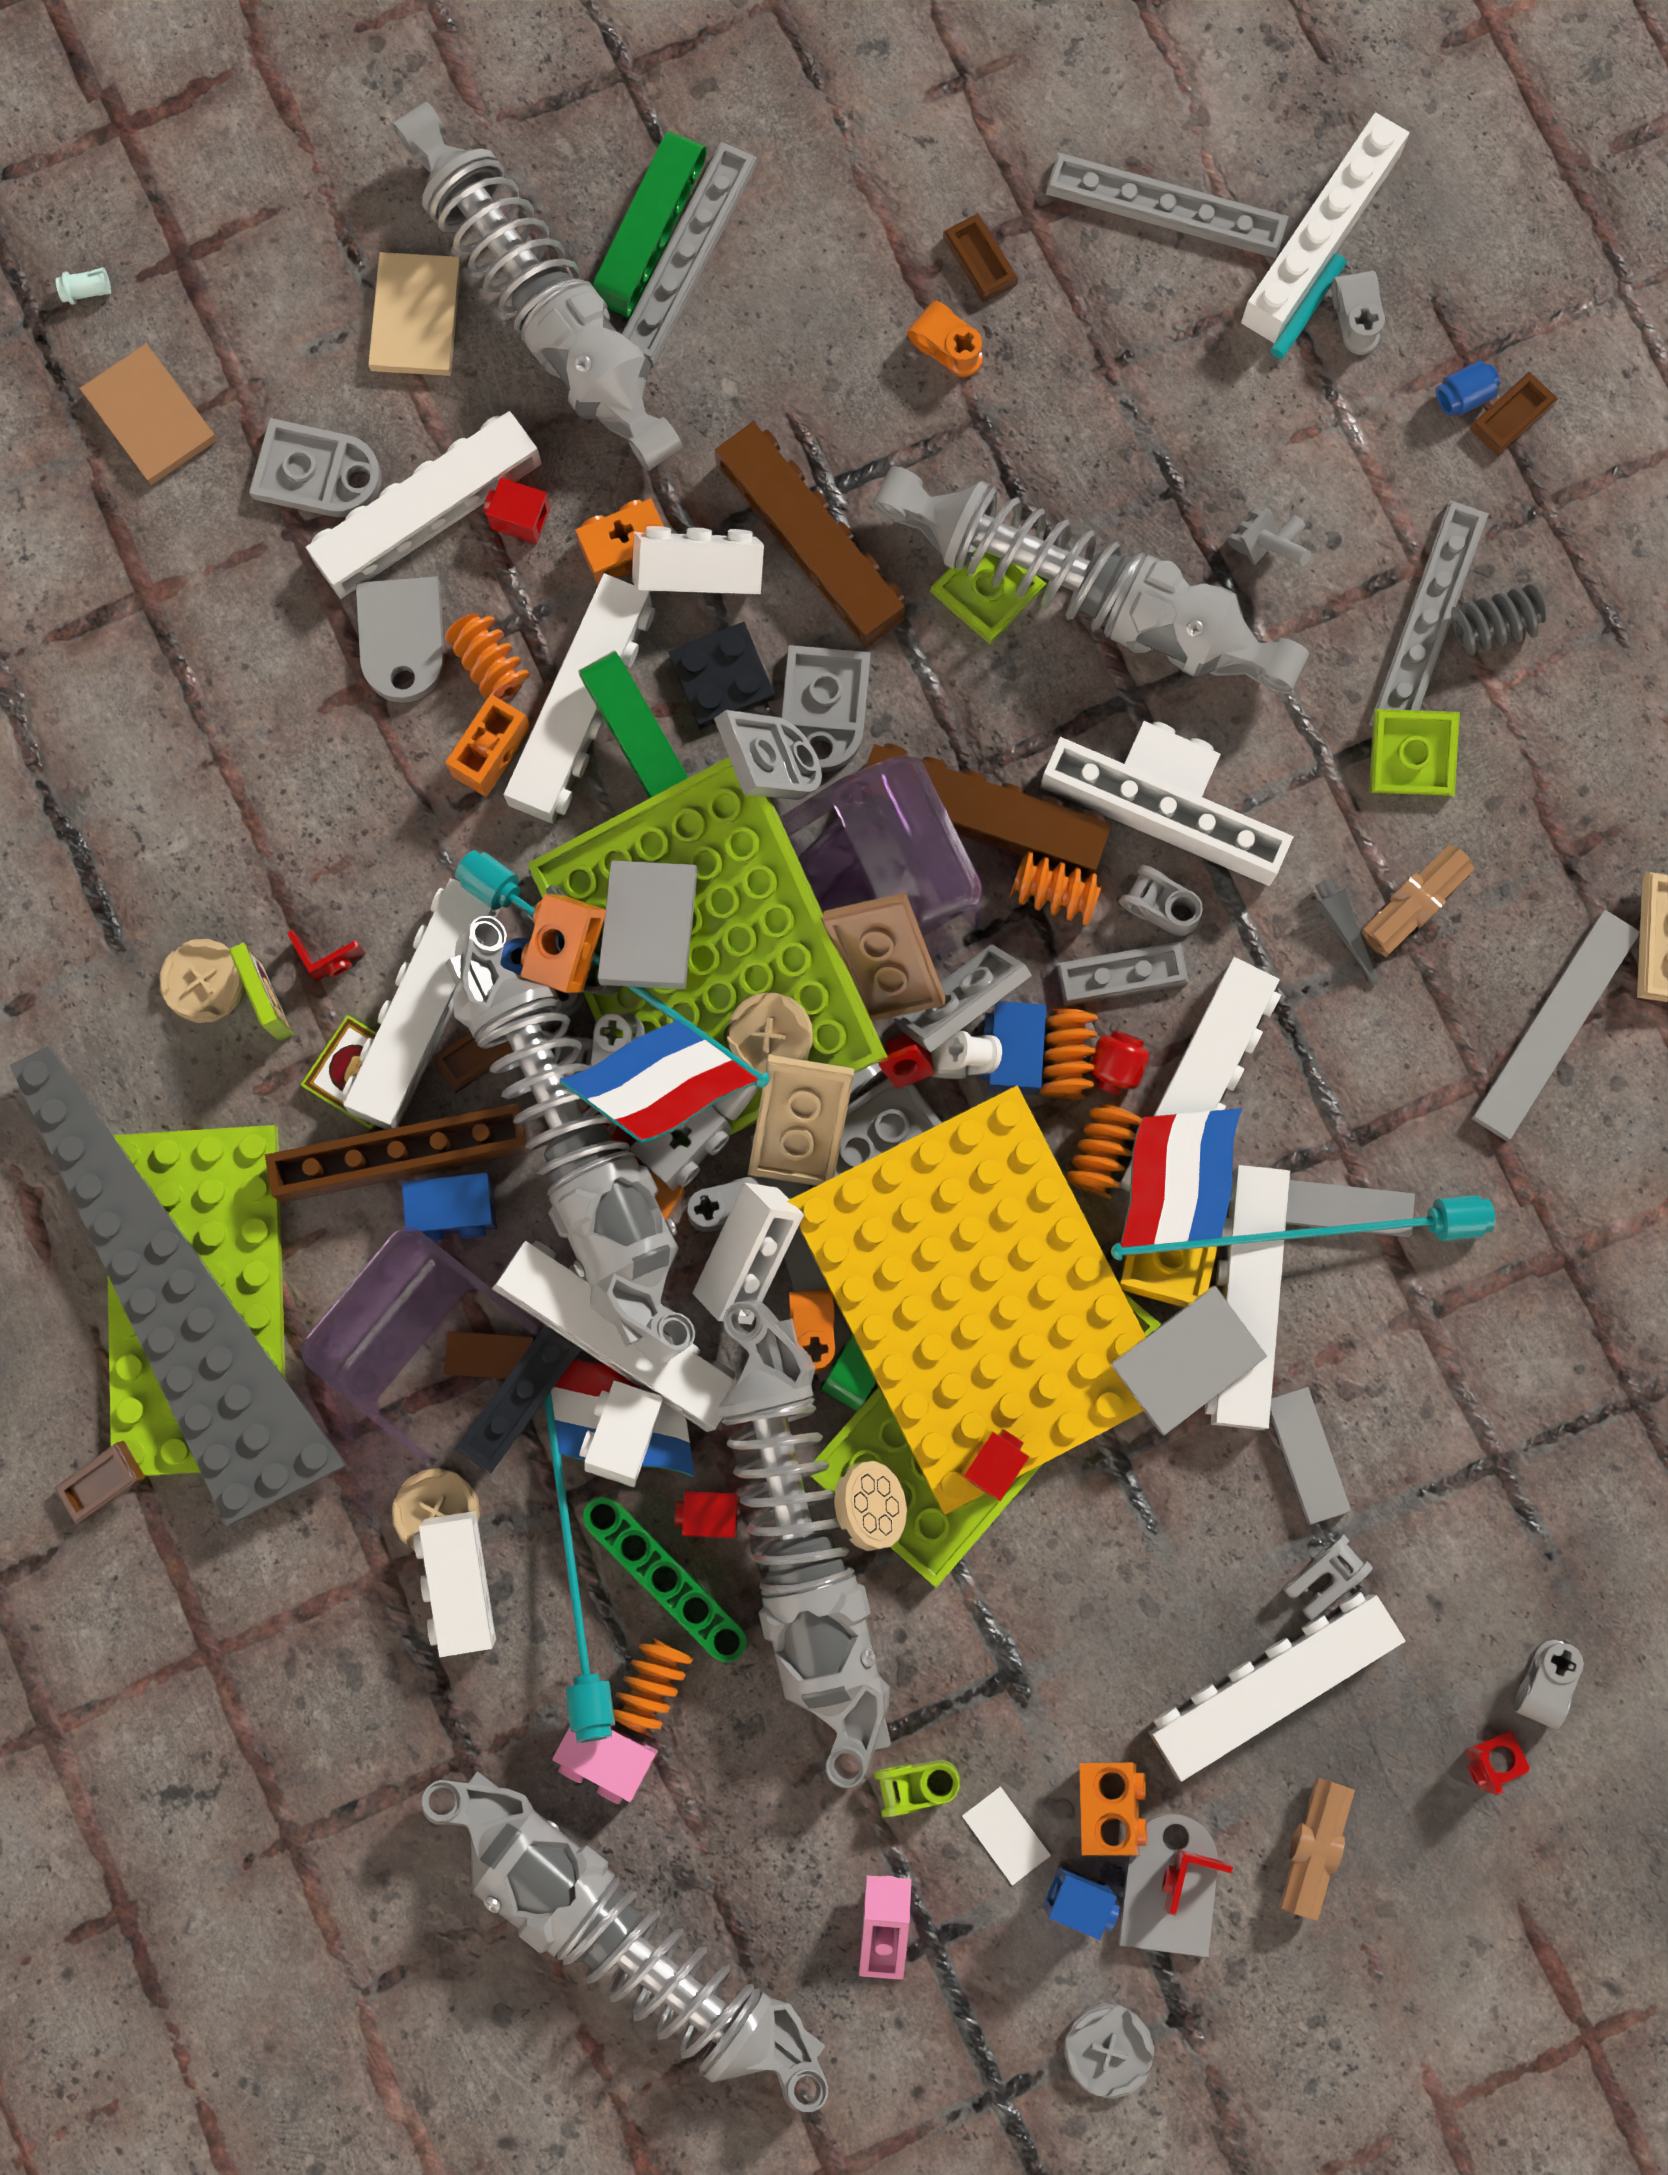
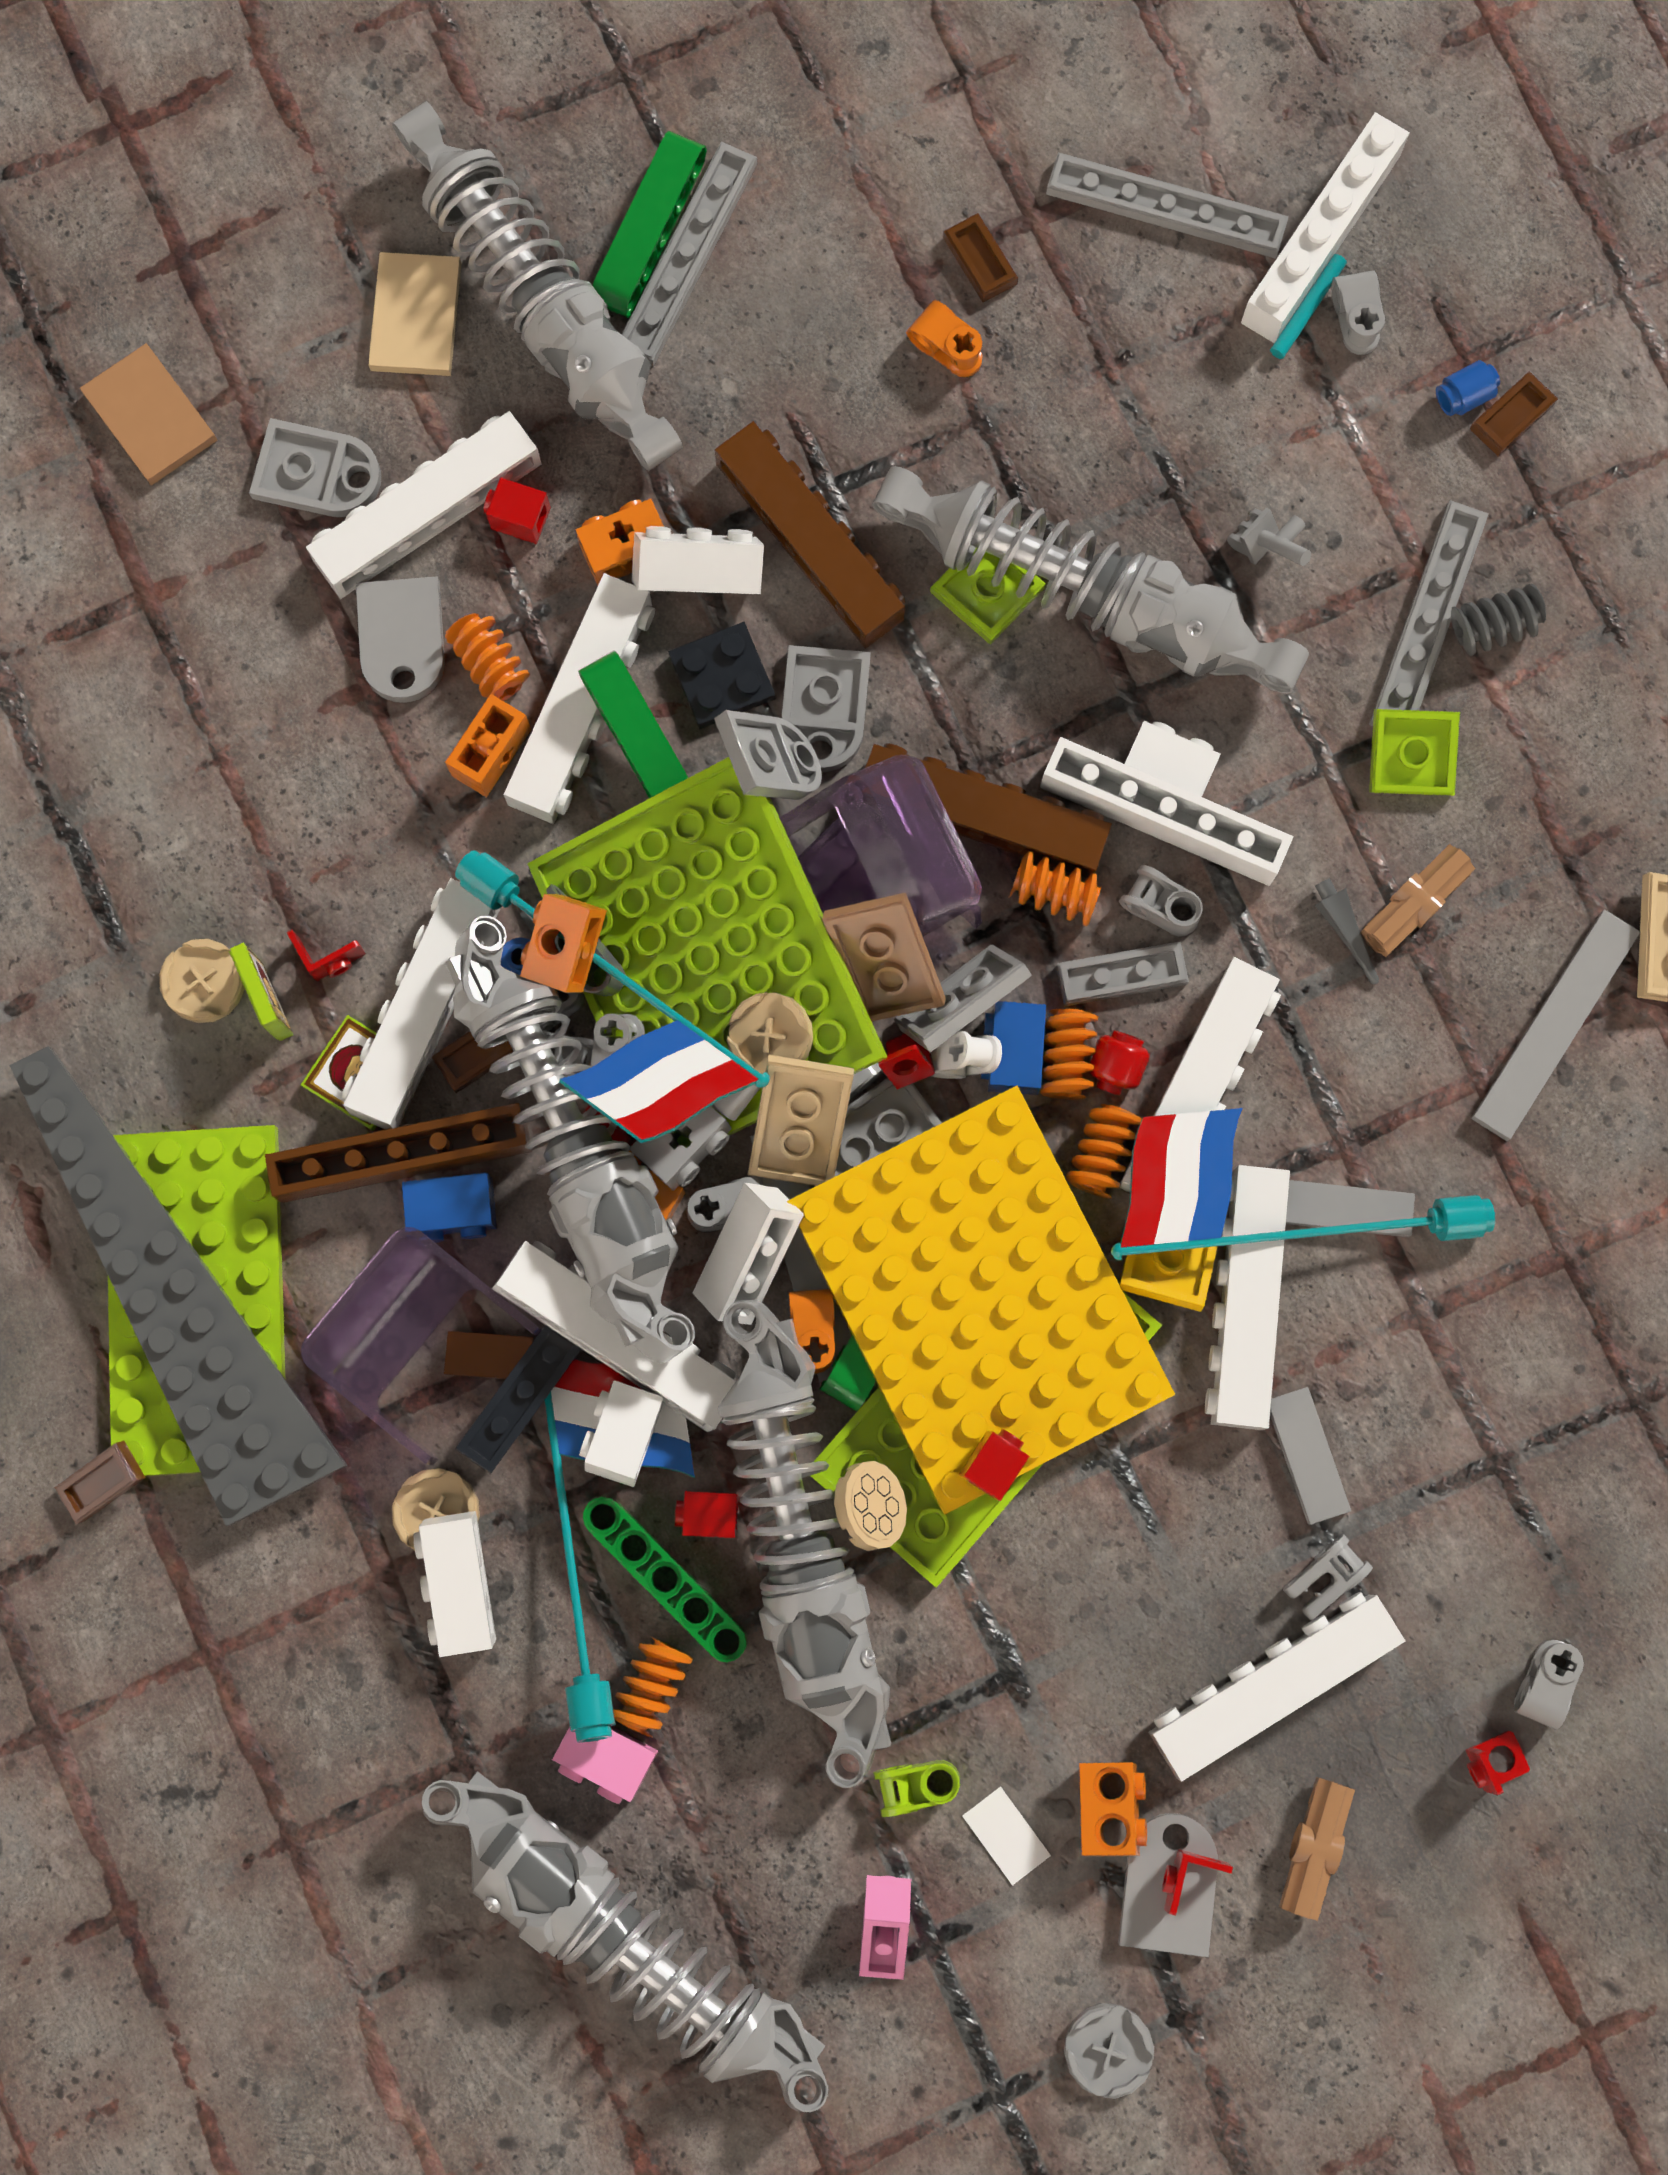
(82, 285): light aqua pin -> none
(648, 925): light grey tile -> none
(1081, 1903): blue brick -> none
(1188, 1360): light grey tile -> none

